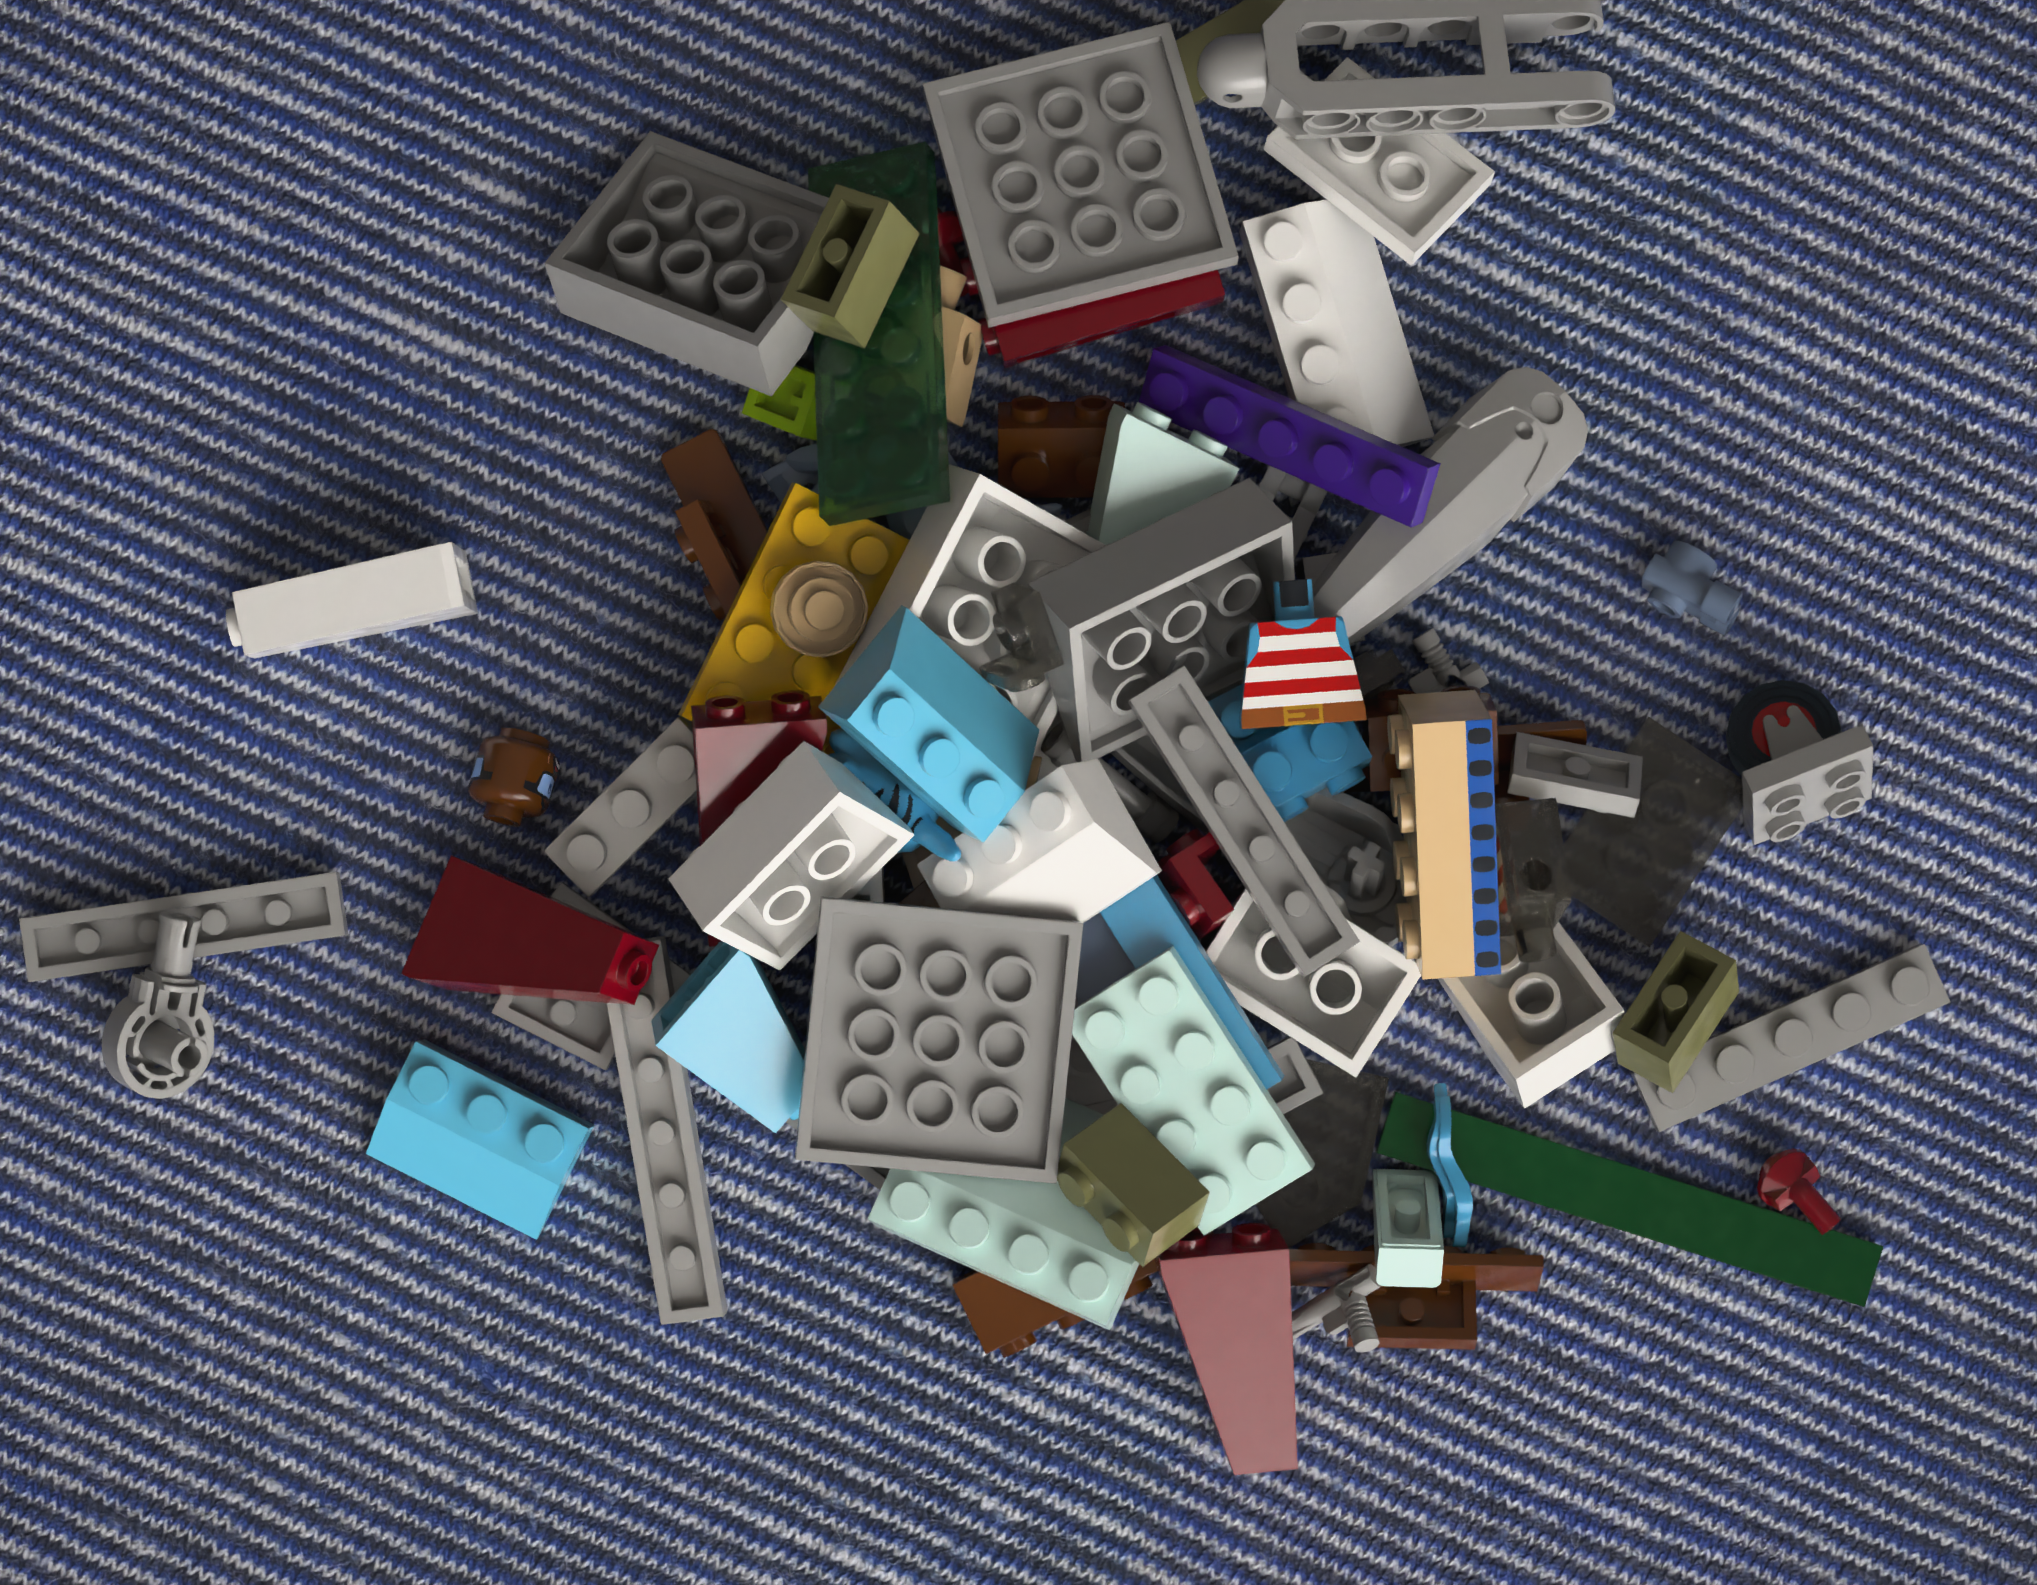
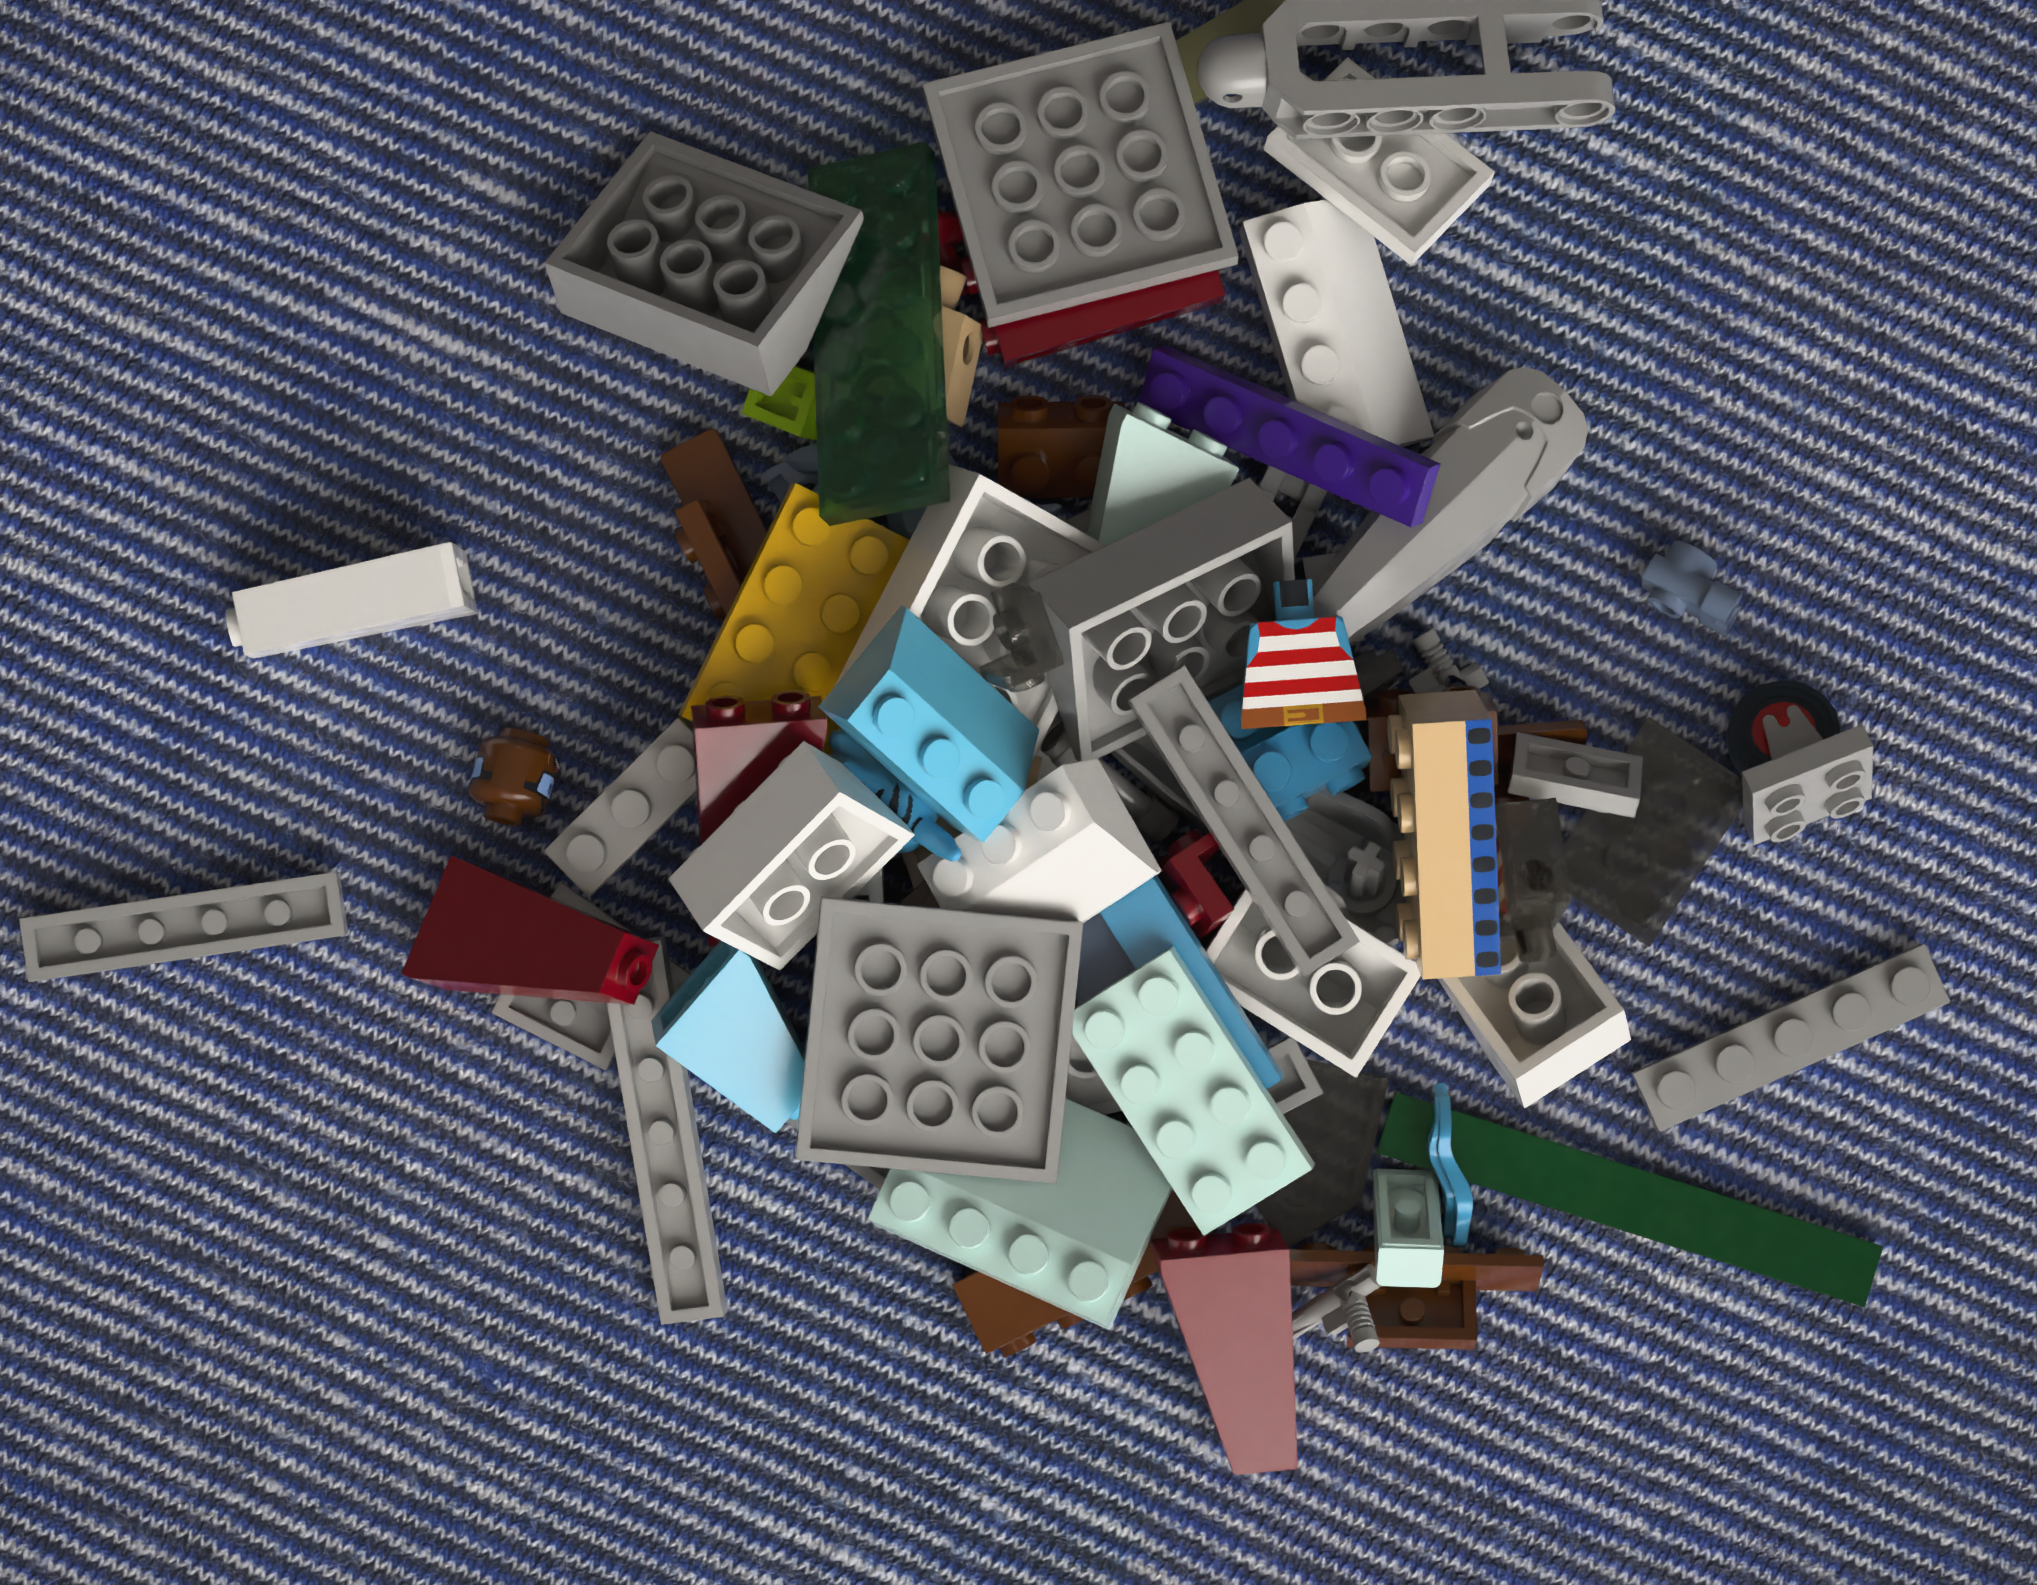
(148, 1018): light grey pin -> none
(478, 1138): medium azure slope -> none
(819, 608): tan plate -> none
(850, 266): olive brick -> none
(1131, 1185): olive brick -> none
(1676, 1011): olive brick -> none
(1790, 1179): dark red plate -> none

